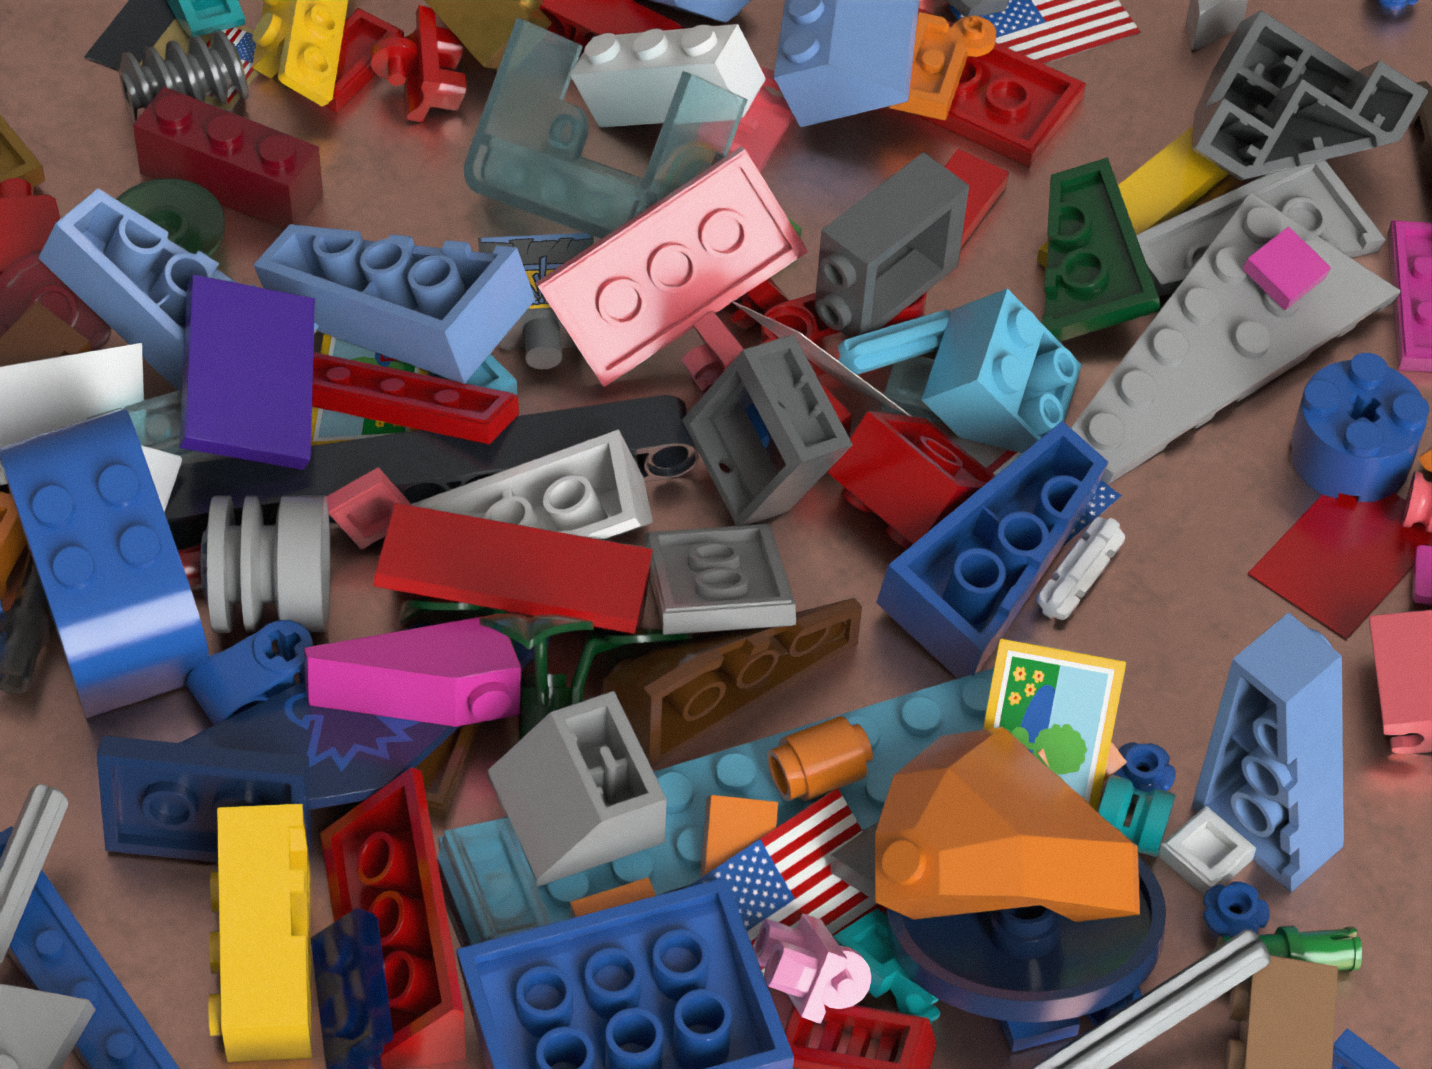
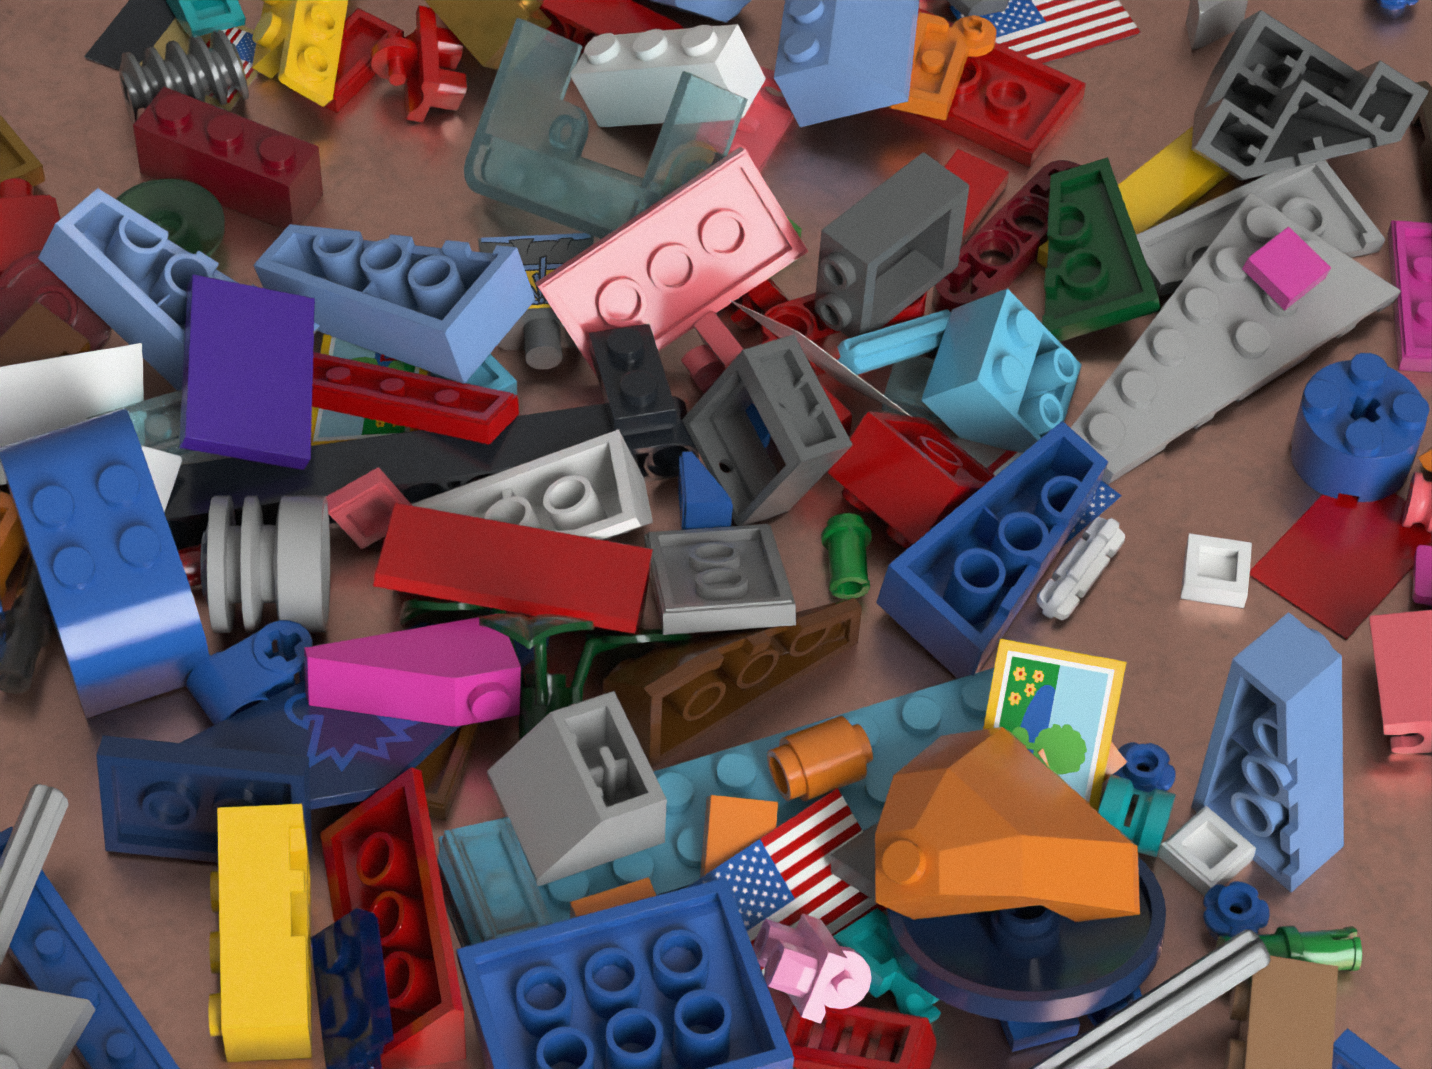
(632, 380): none -> black plate
(700, 496): none -> blue slope
(846, 545): none -> green pin
(1005, 236): none -> dark red beam
(1216, 570): none -> white tile

